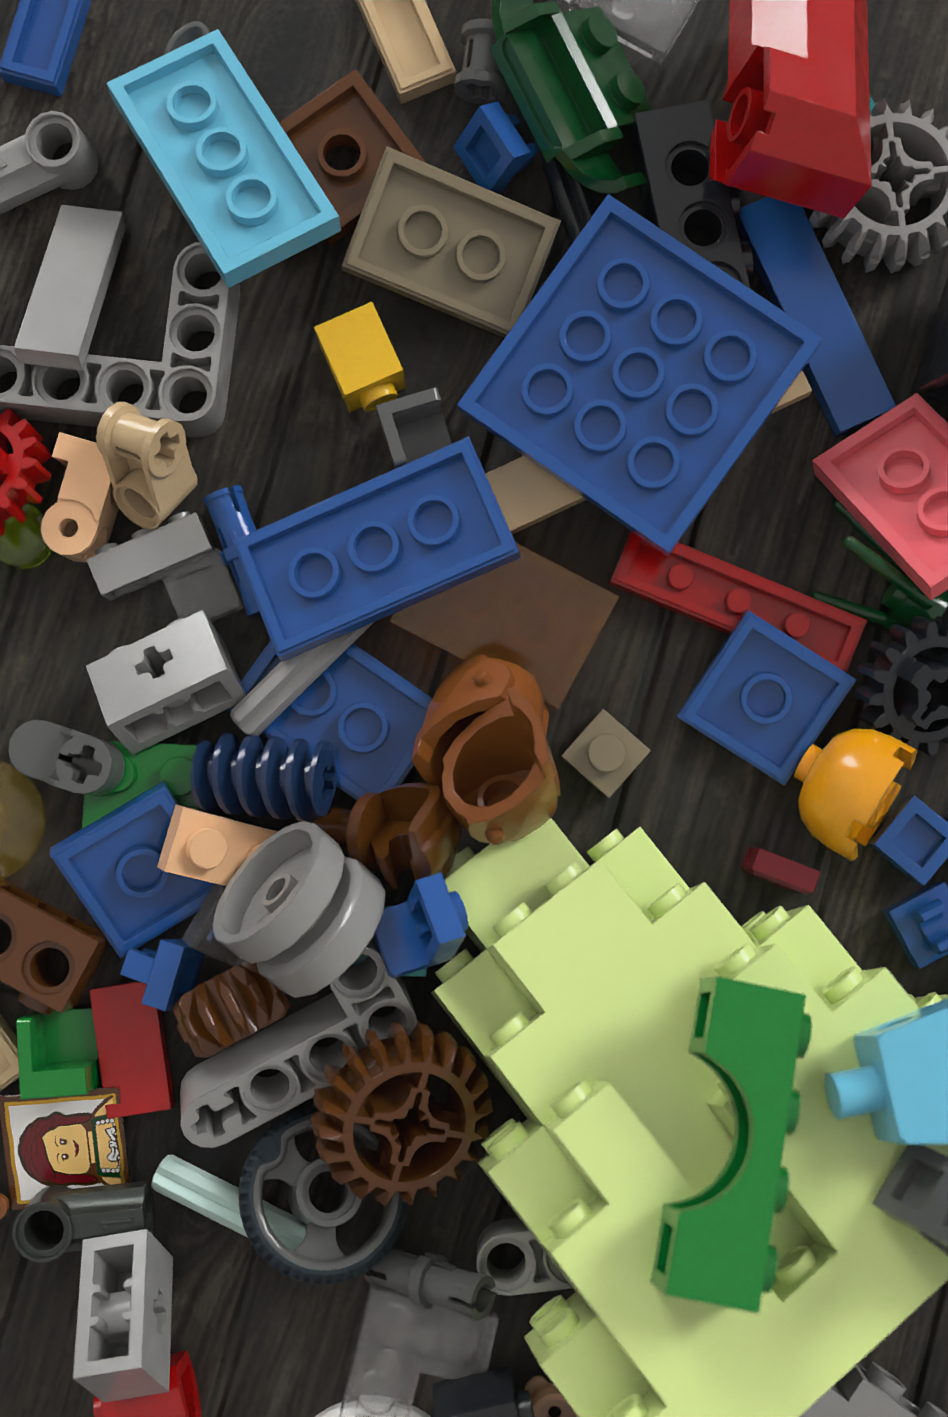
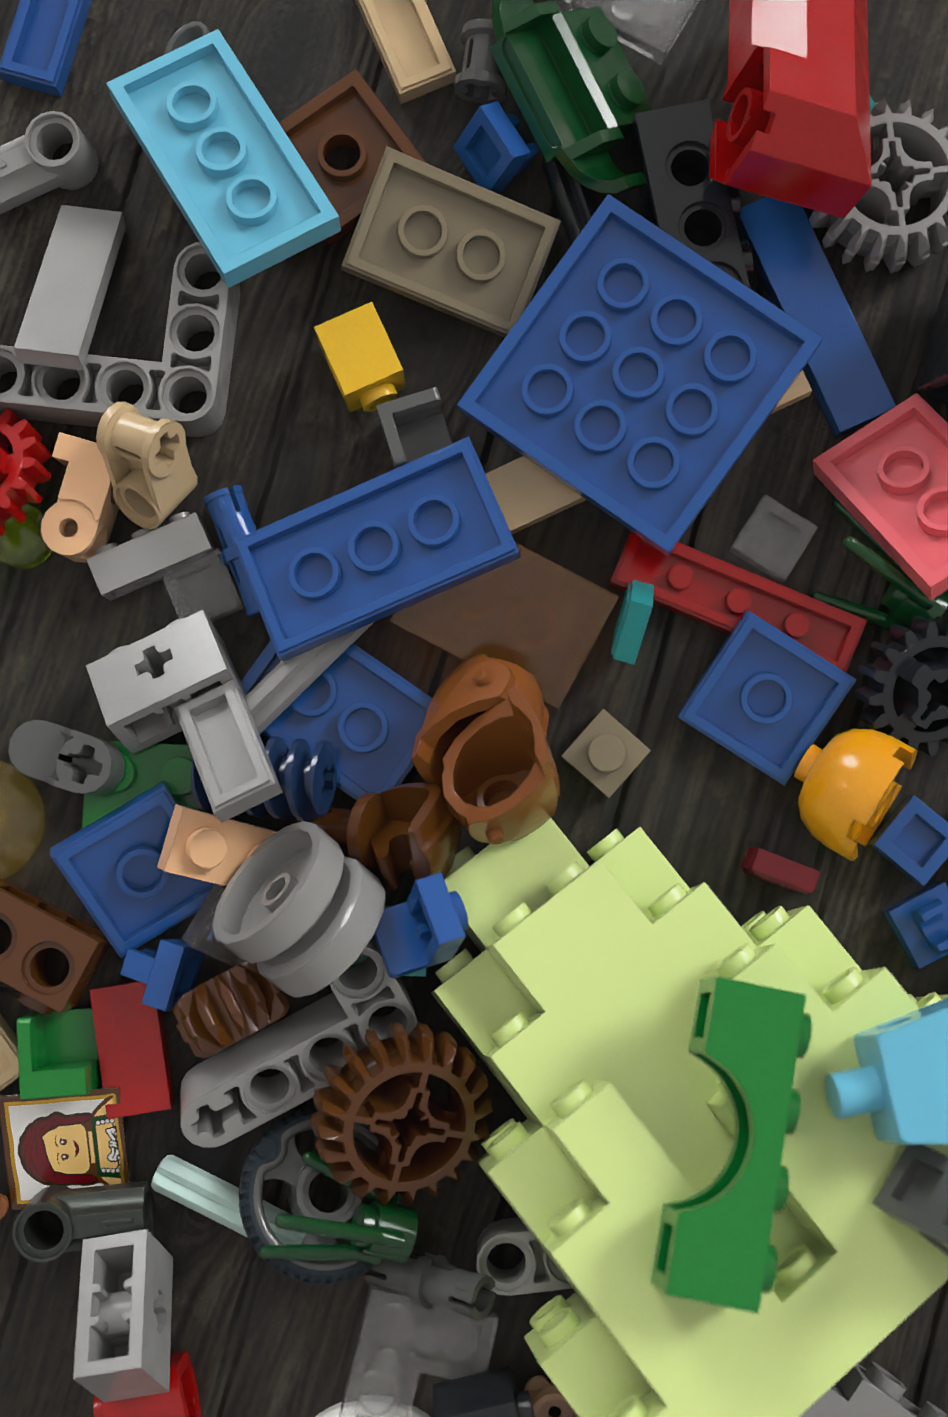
(228, 751): none -> light grey tile
(374, 1234): none -> dark green plant
(632, 621): none -> teal tile
(773, 539): none -> clear tile

